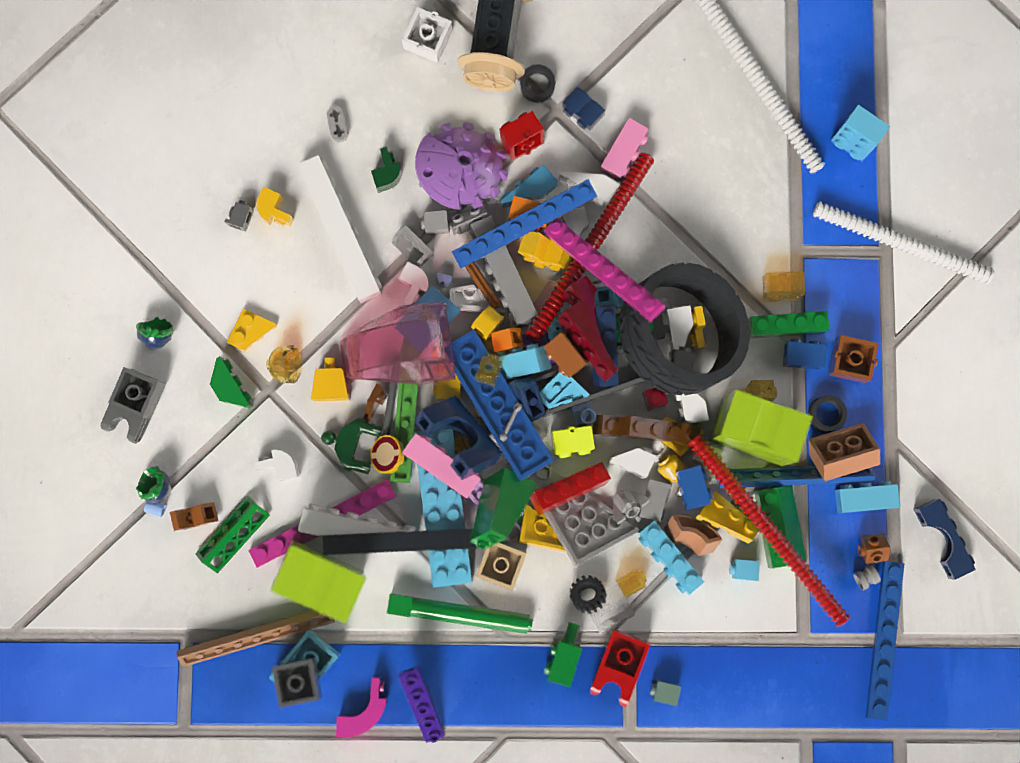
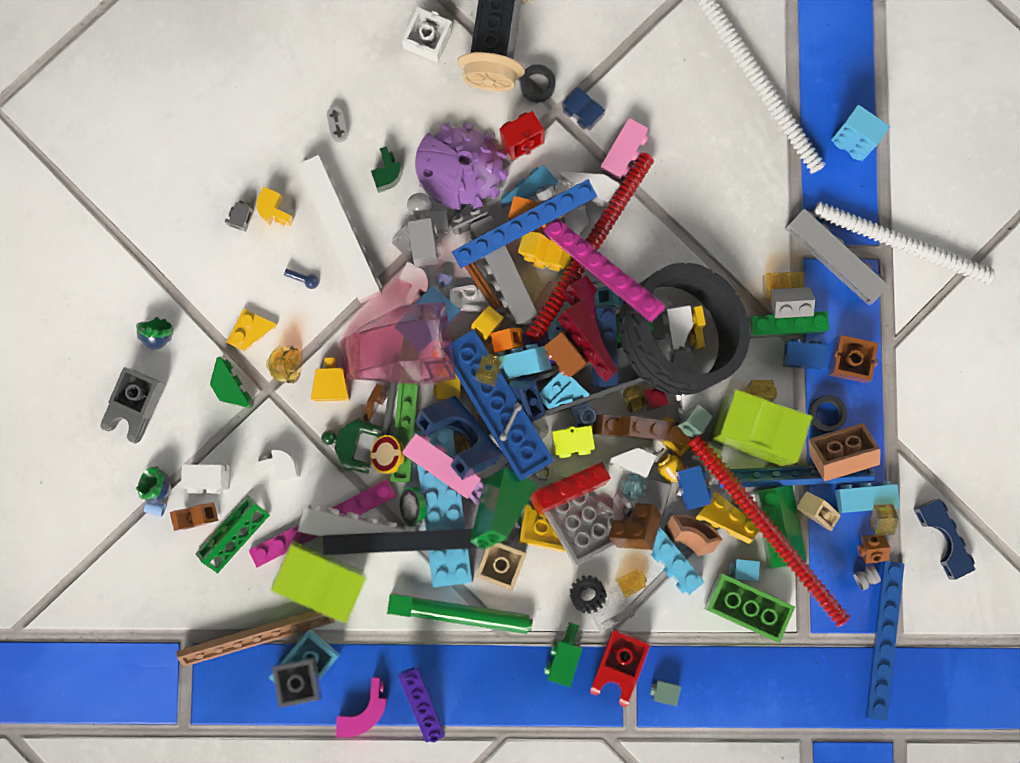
(205, 477): none -> white brick
(311, 281): none -> dark blue bar
(412, 506): none -> tile
(422, 231): none -> light grey brick
(546, 193): none -> light grey beam
(634, 398): none -> clear yellow brick
(634, 486): none -> clear light blue gear
(640, 531): none -> reddish brown brick
(695, 421): none -> sand green brick
(749, 607): none -> bright green brick
(792, 302): none -> light grey brick
(818, 511): none -> tan slope
(837, 257): none -> light grey brick
(884, 519): none -> clear yellow brick

